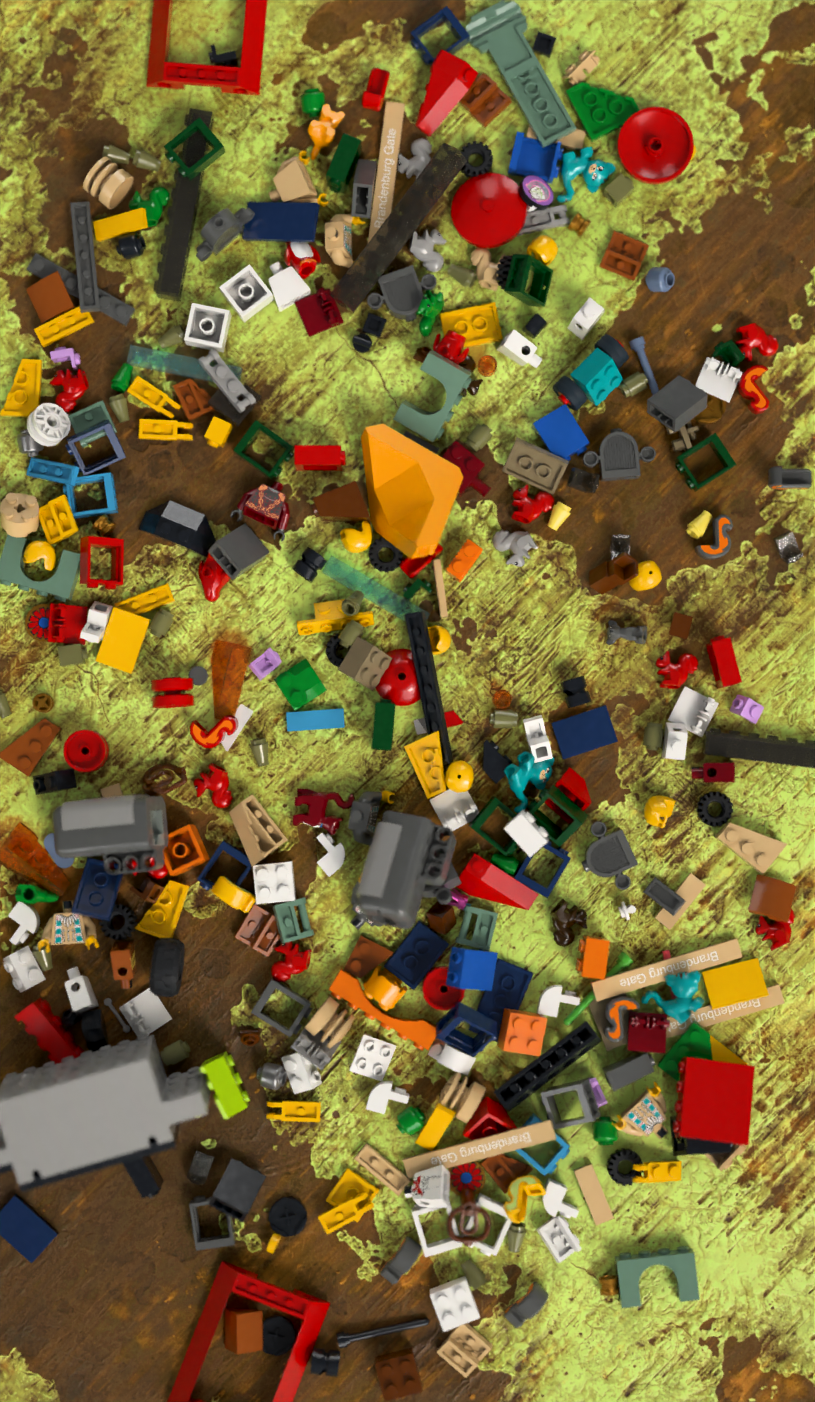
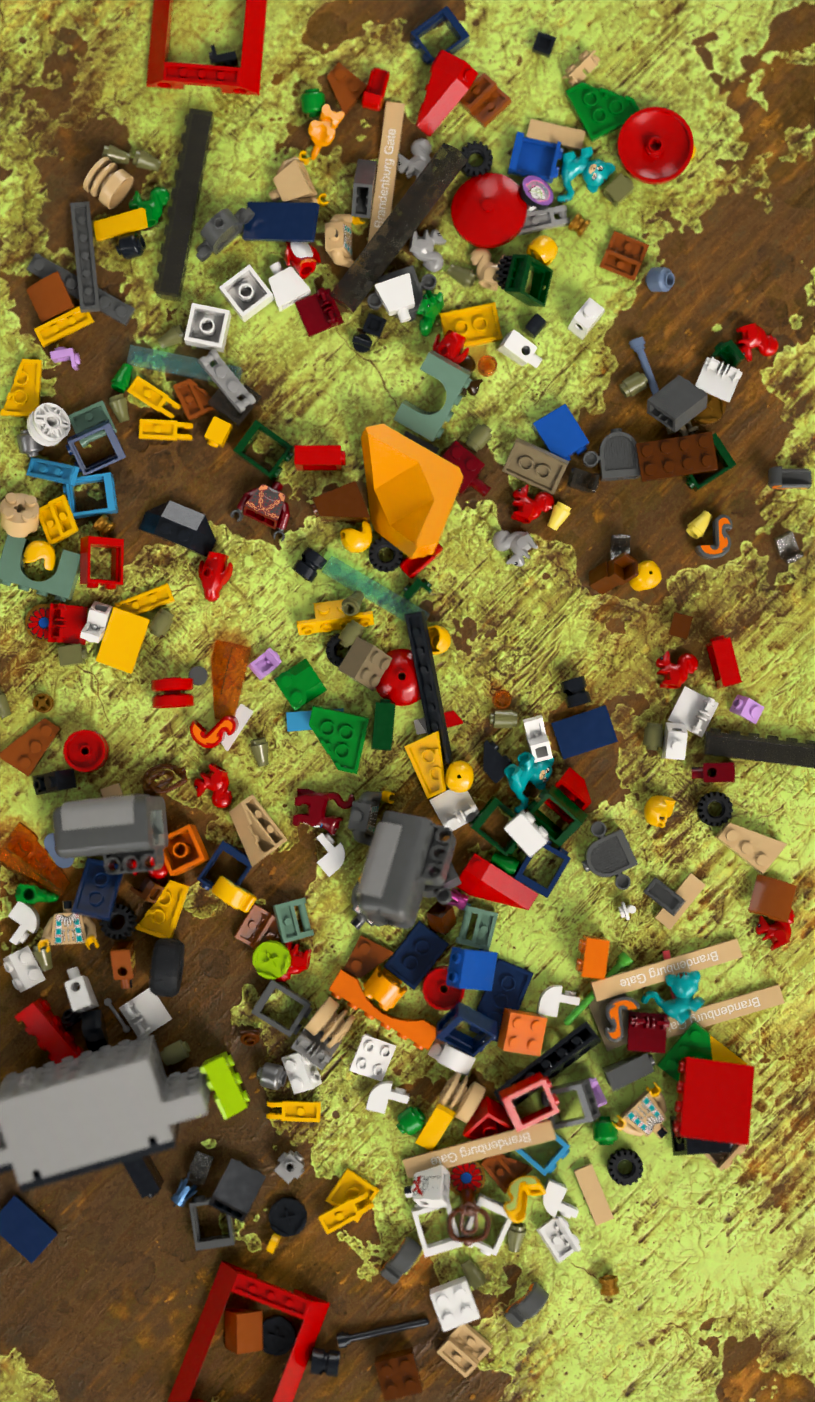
(73, 386): red animal -> none
(183, 1193): none -> flat silver piece
(217, 149): dark green window -> none
(238, 551): dark grey brick -> none
(271, 959): none -> lime tile
(274, 882): white brick -> none
(285, 1171): none -> light grey brick
(340, 735): none -> green plate
(343, 163): dark green window -> none
(345, 87): none -> dark orange wing
(382, 1169): tan tile -> none
(397, 296): none -> white torso
(421, 354): reddish brown plate -> none
(440, 589): tan tile -> none
(463, 560): orange brick -> none
(501, 34): sand green piece -> none
(522, 1087): none -> window
(564, 919): dark brown animal -> none
(594, 376): brick -> none
(636, 634): dark grey animal -> none
(658, 1171): yellow hinge -> none
(676, 457): none -> reddish brown plate
(680, 1261): sand green arch -> none
(734, 983): yellow tile -> none
(749, 389): red animal -> none

